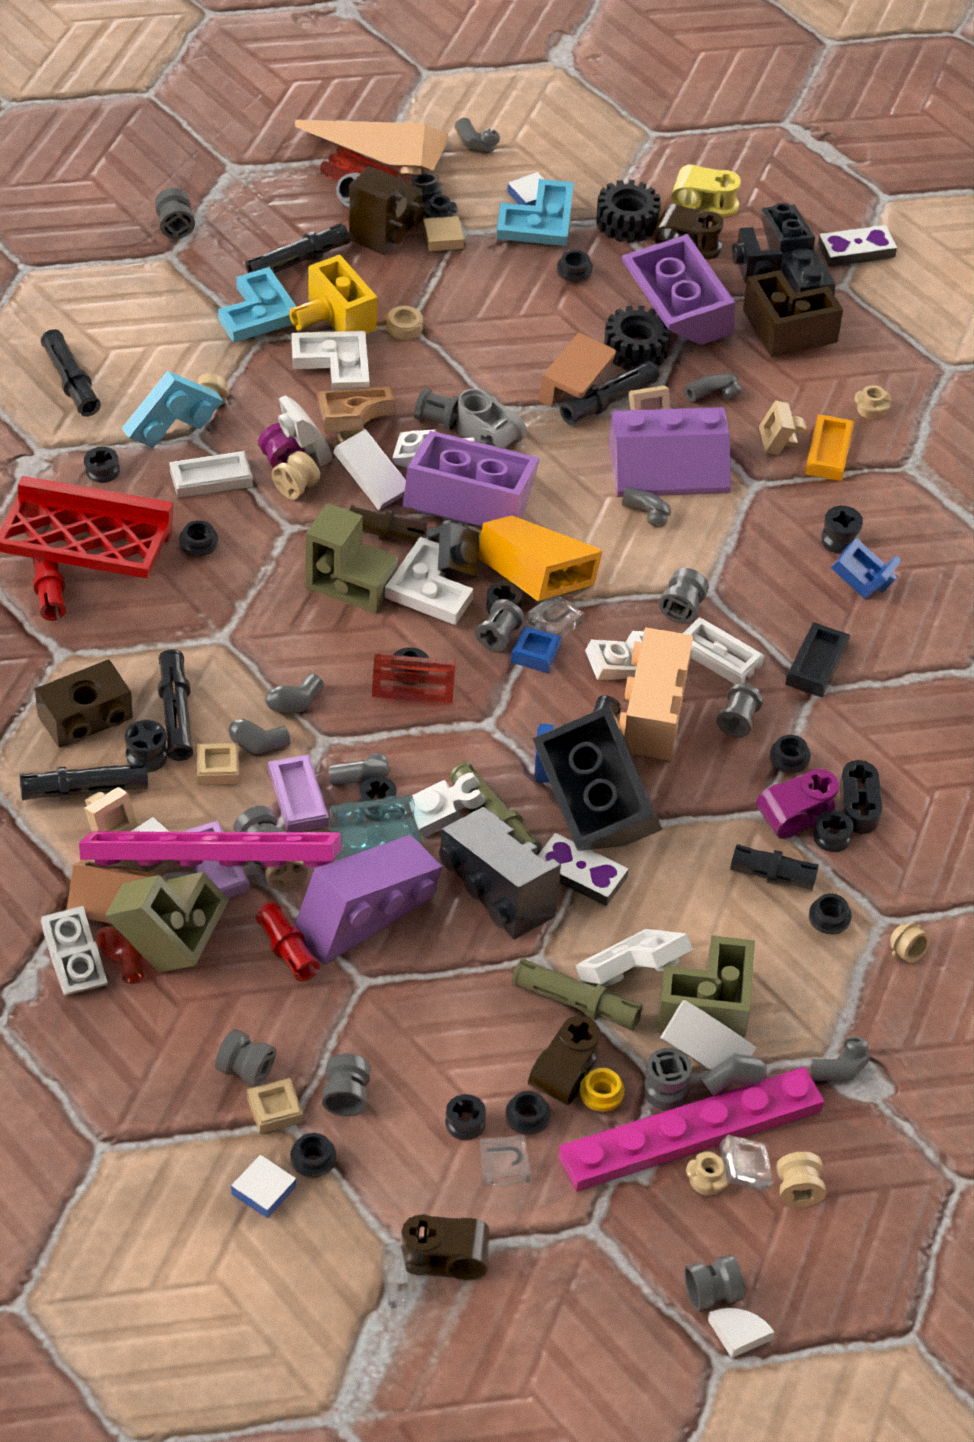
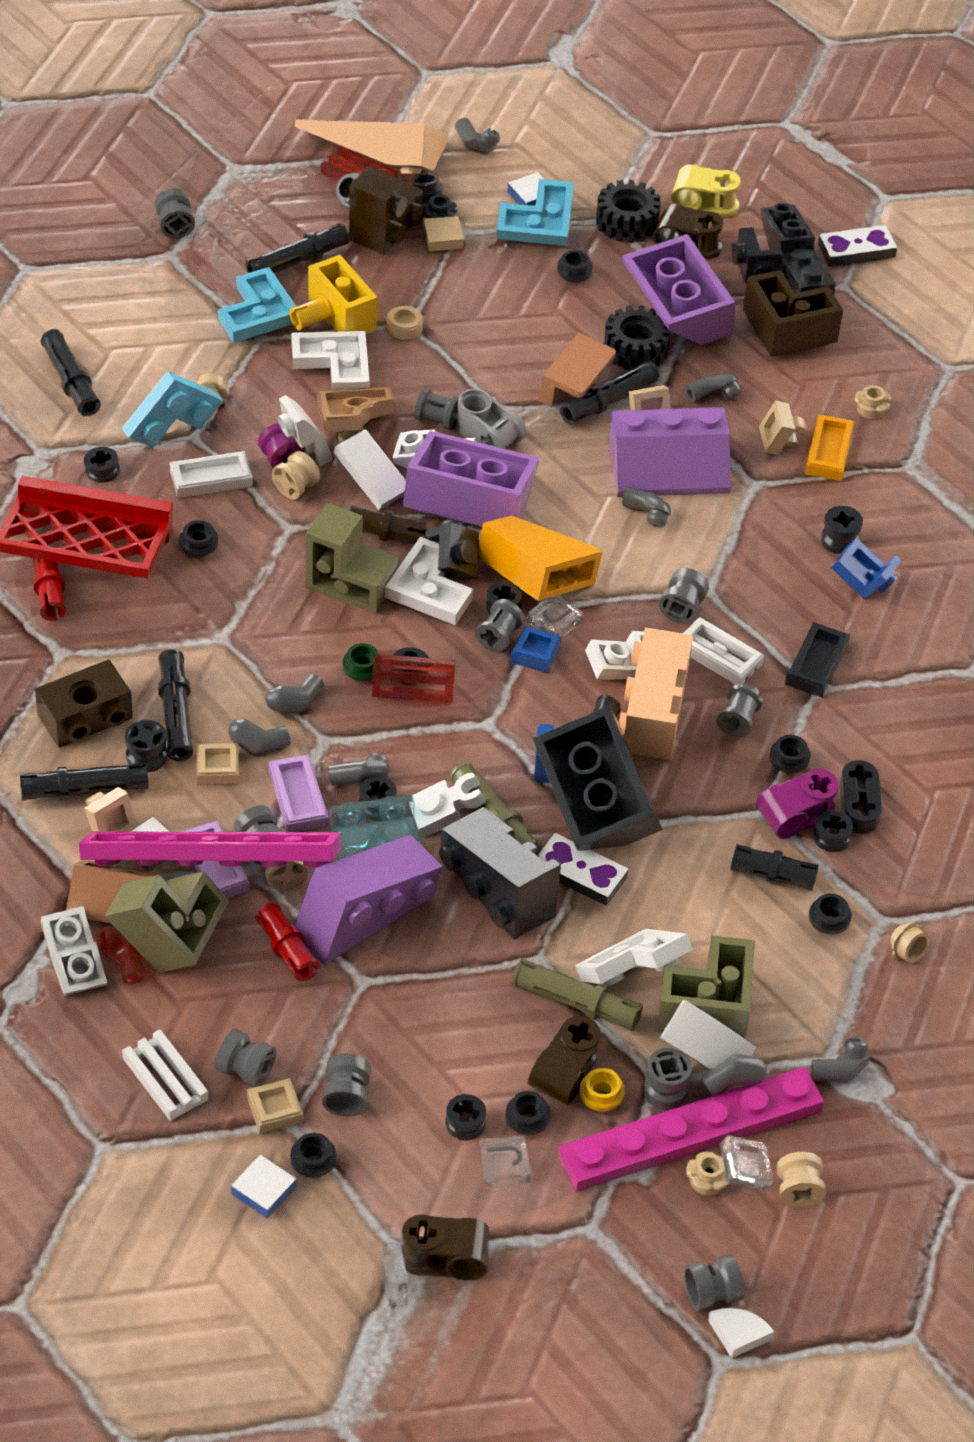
(148, 1050): none -> white tile
(359, 662): none -> dark green plate

